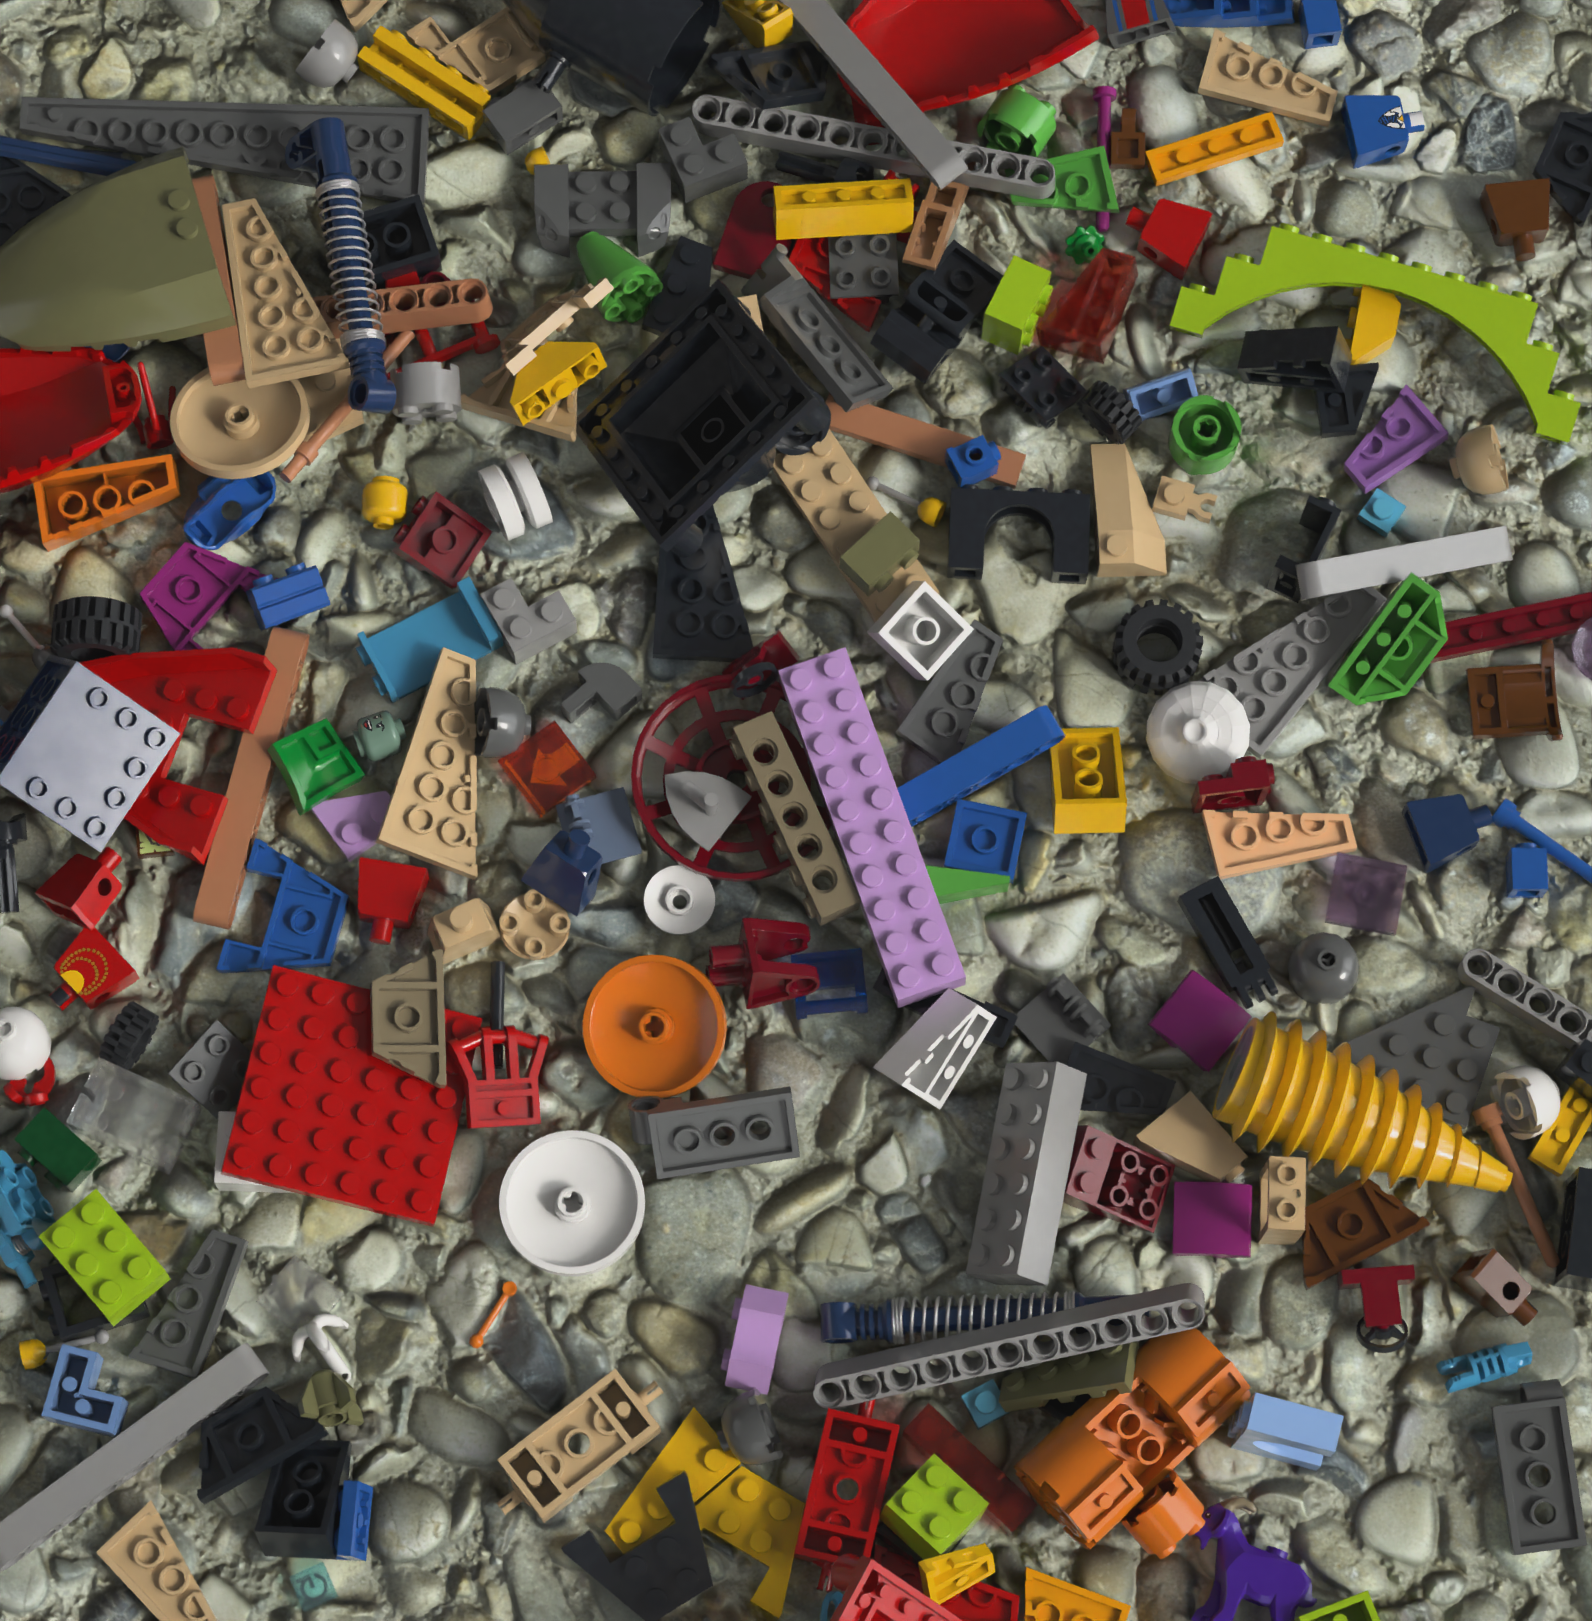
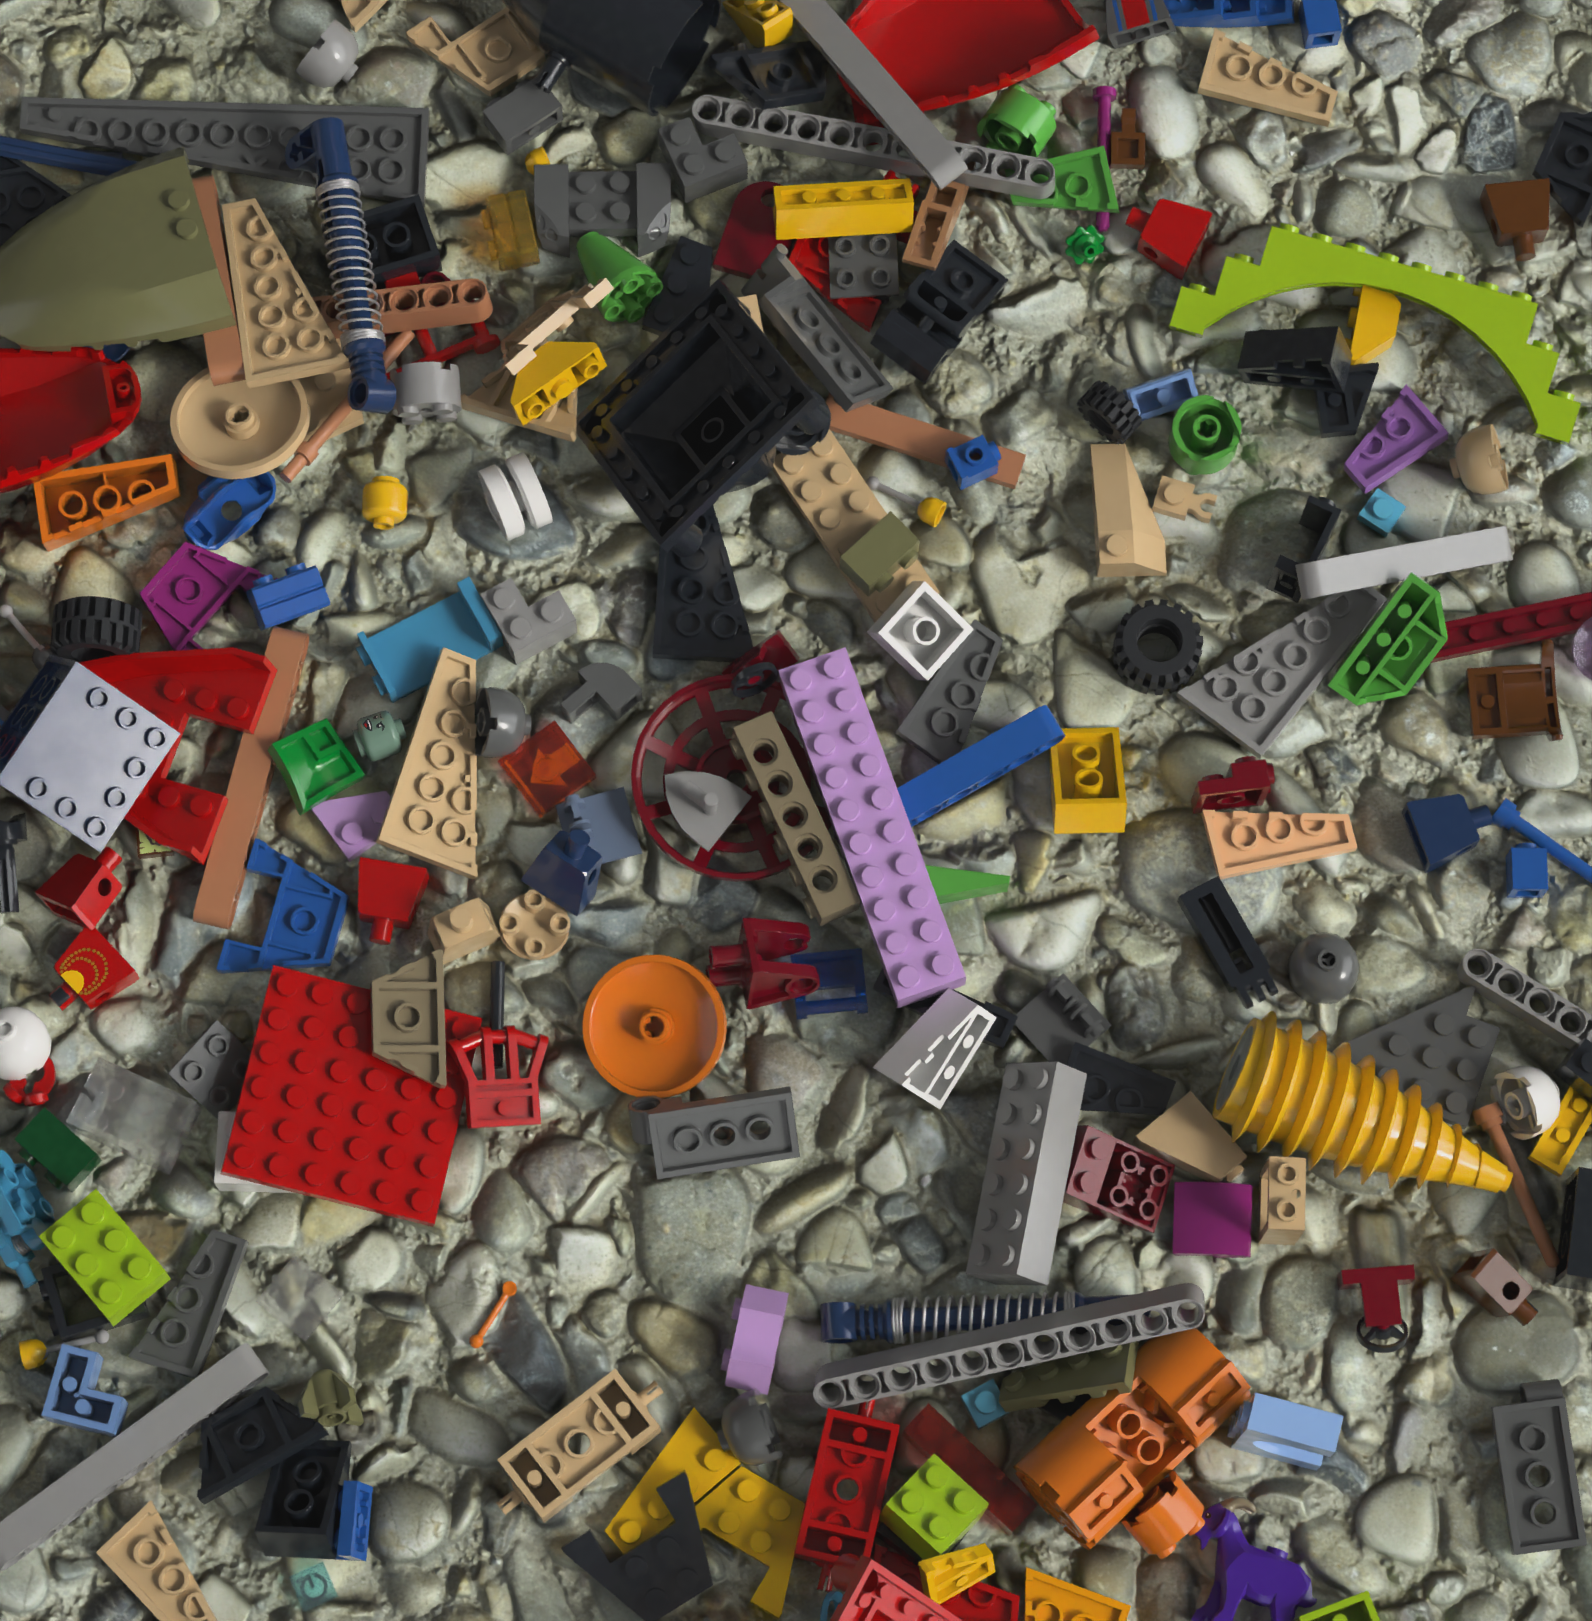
(129, 1035): black tyre -> none
(157, 430): red plant -> none
(321, 1342): white piece -> none
(424, 81): yellow brick -> none
(440, 539): dark red plate -> none
(511, 230): none -> clear yellow brick
(572, 1203): white dish -> none
(676, 883): white dish -> none
(822, 172): black piece -> none
(985, 839): blue plate -> none
(1017, 306): lime brick -> none
(1042, 386): black hinge -> none
(1061, 514): black arch -> none
(1092, 309): clear red wedge -> none
(1197, 731): white hat -> none
(1199, 1020): magenta slope -> none
(1214, 148): light orange plate -> none
(1352, 1228): reddish brown wing -> none
(1365, 894): clear purple plate -> none
(1377, 127): blue torso -> none
(1485, 1365): dark azure hinge -> none

